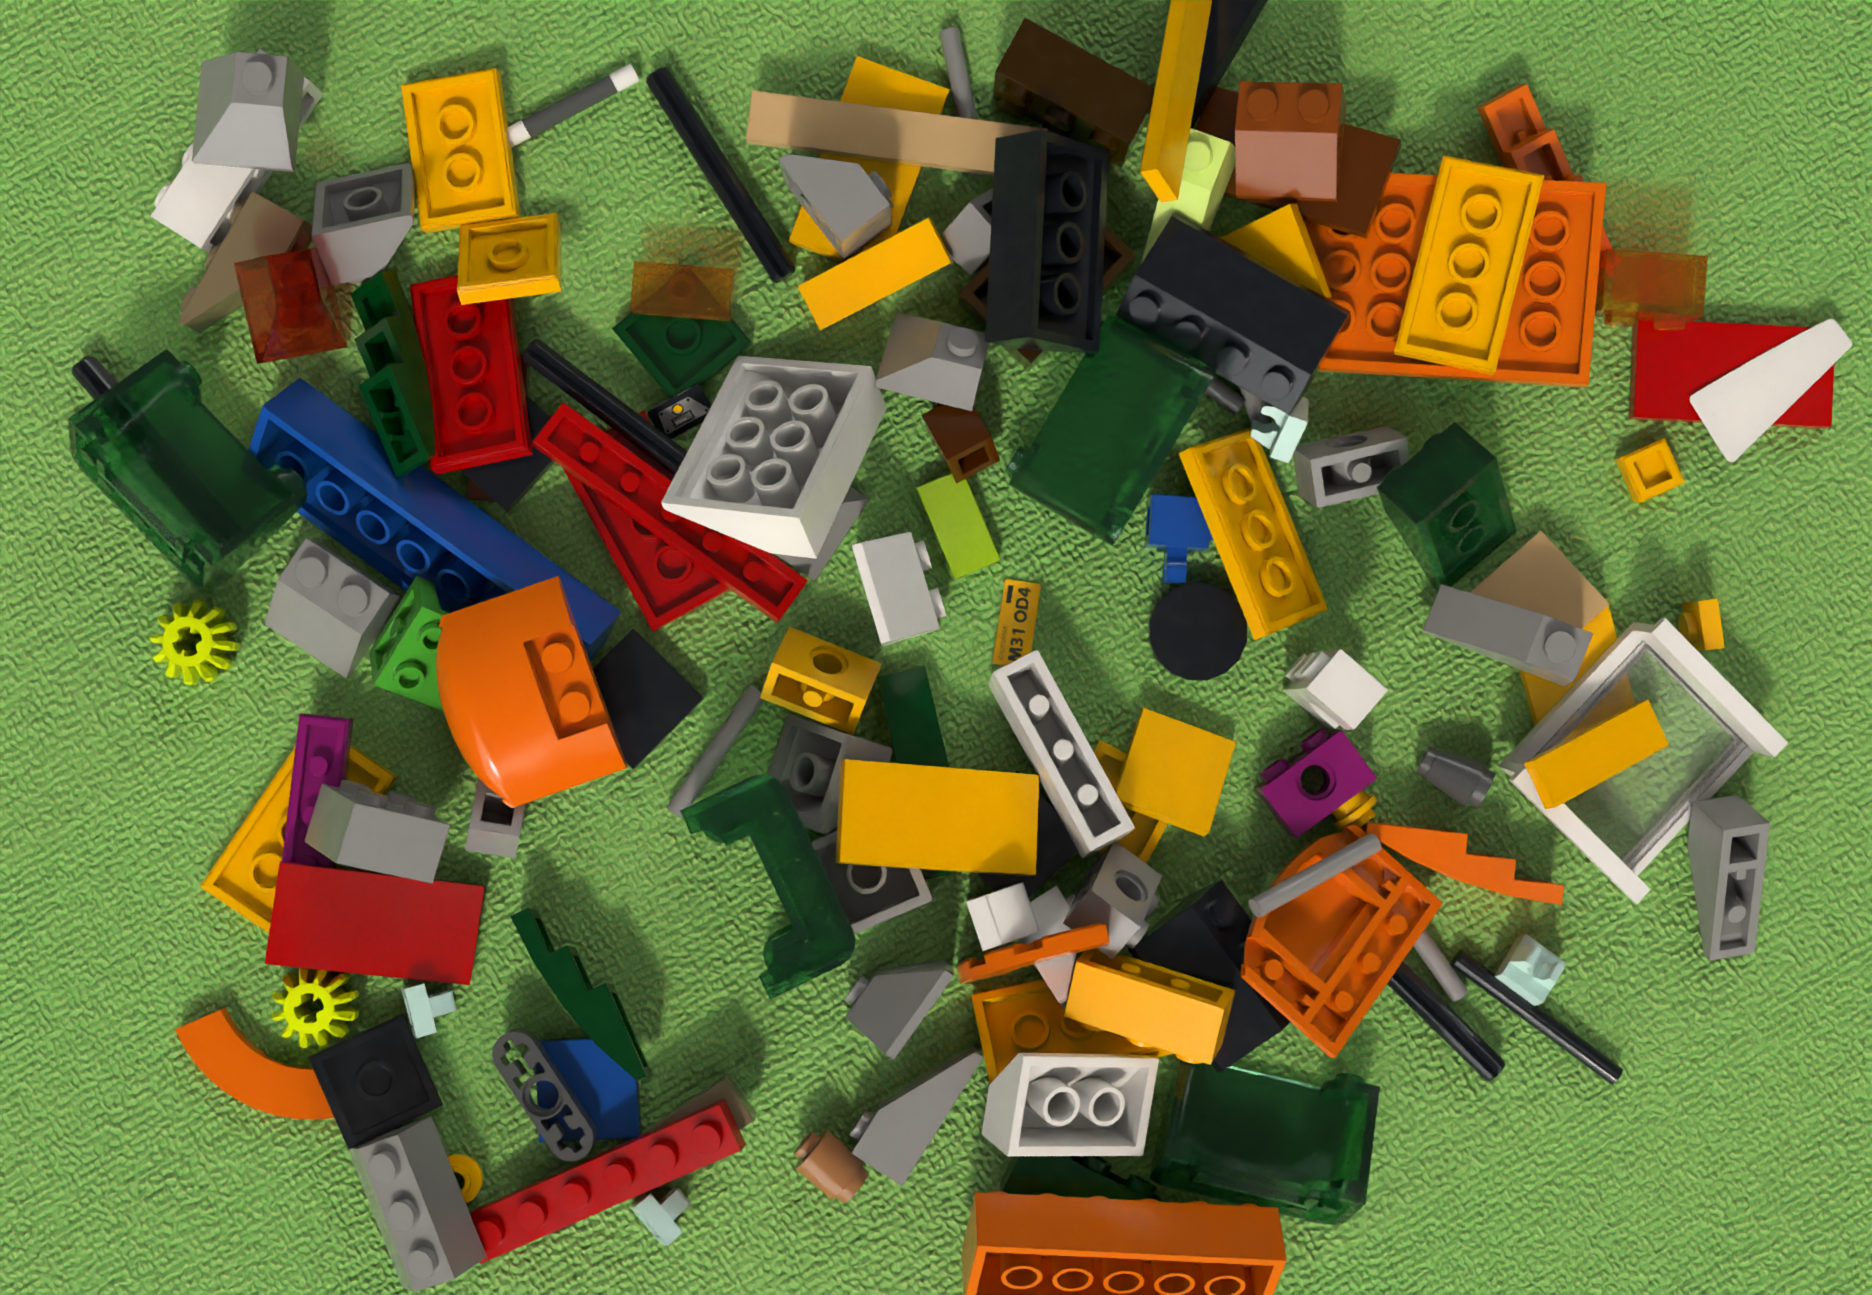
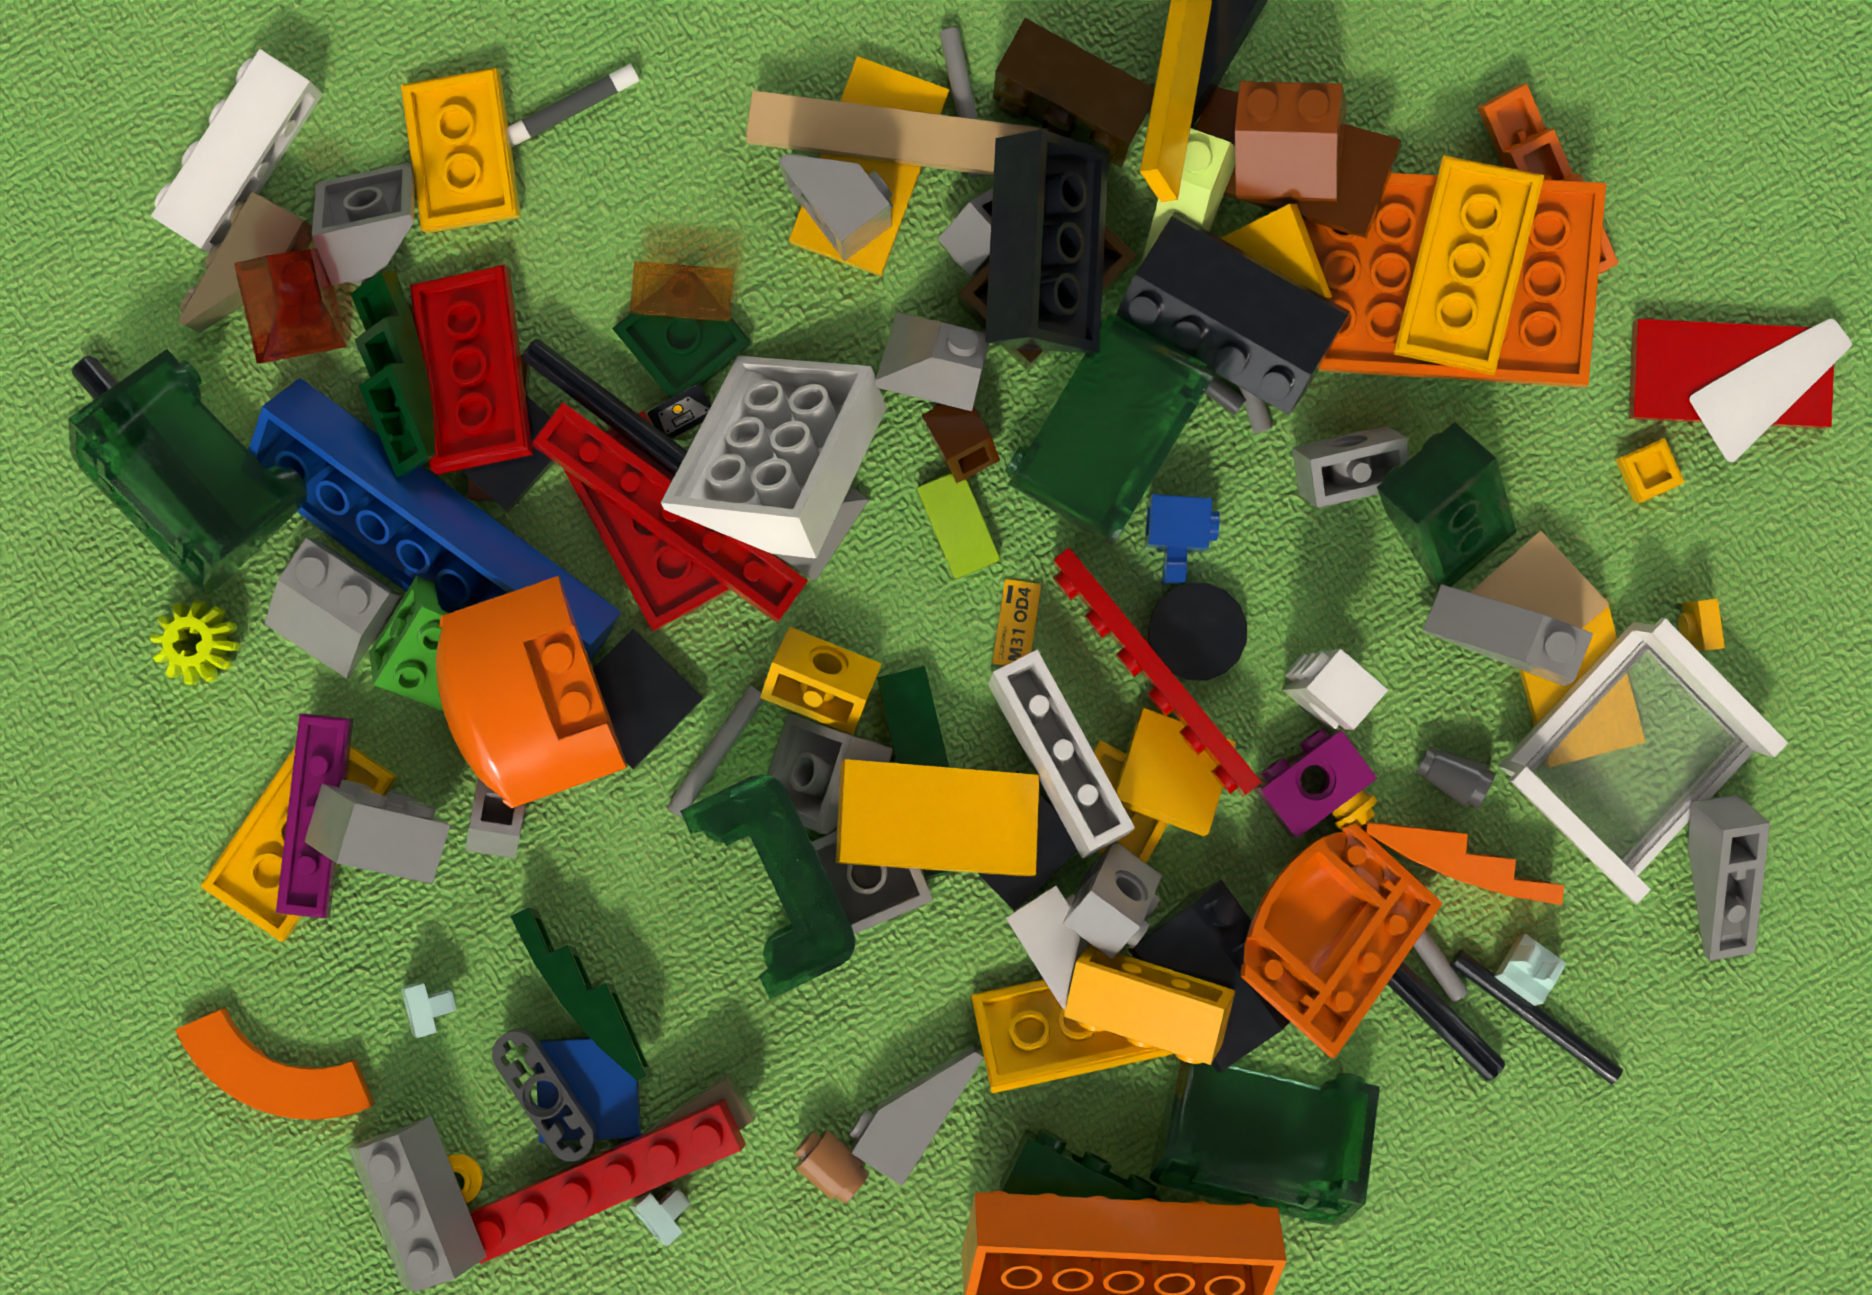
(248, 112): light grey slope -> none
(315, 1024): neon yellow gear -> none
(374, 923): red tile -> none
(375, 1081): black tile -> none
(509, 258): yellow tile -> none
(720, 174): black axle -> none
(875, 273): yellow tile -> none
(896, 1001): light grey slope -> none
(897, 587): white slope -> none
(1002, 916): white plate -> none
(1020, 955): orange tile -> none
(1071, 1104): white slope -> none
(1167, 691): none -> red plate
(1253, 532): yellow tile -> none
(1284, 433): light aqua tile -> none
(1314, 875): light grey bar -> none
(1596, 754): yellow tile -> none
(1650, 288): clear orange brick -> none

